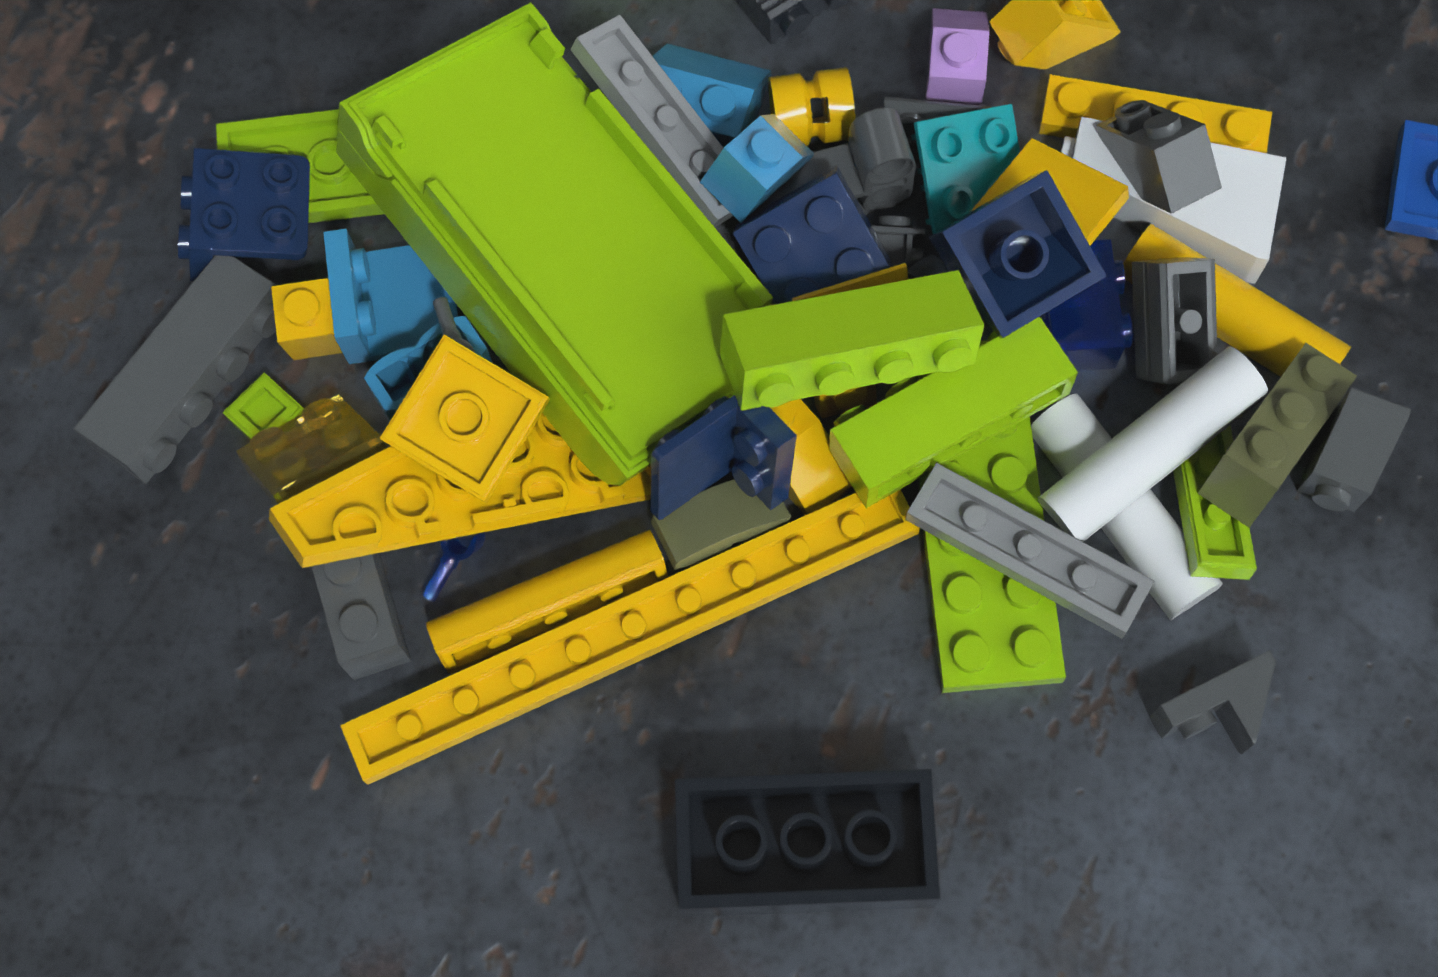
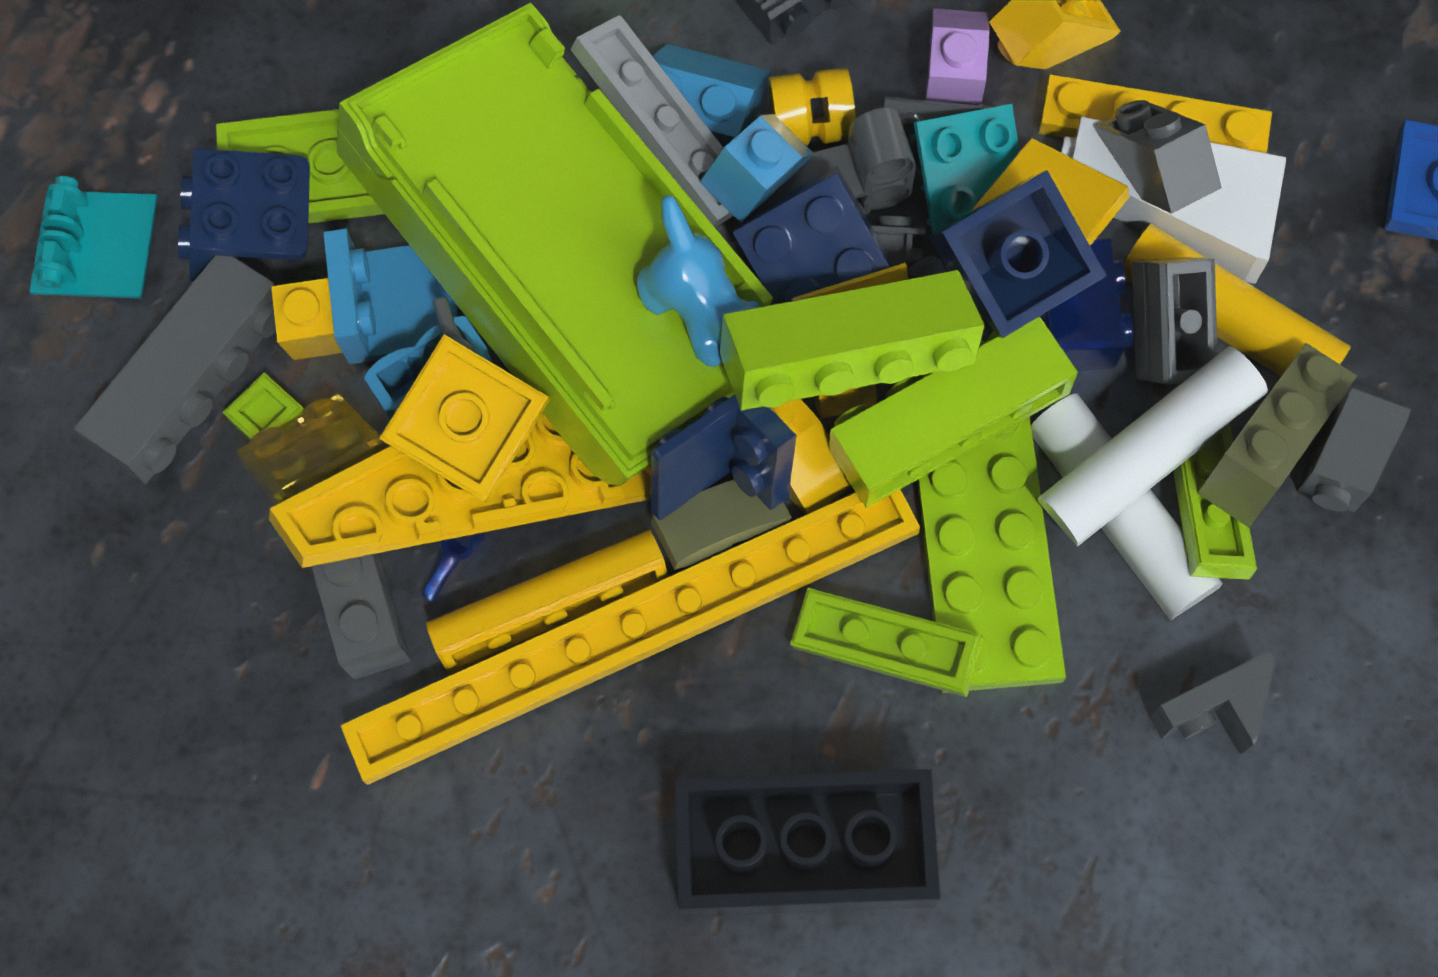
(93, 242): none -> teal hinge
(692, 281): none -> dark azure animal
(887, 642): none -> lime tile
(1029, 550): light grey plate -> none

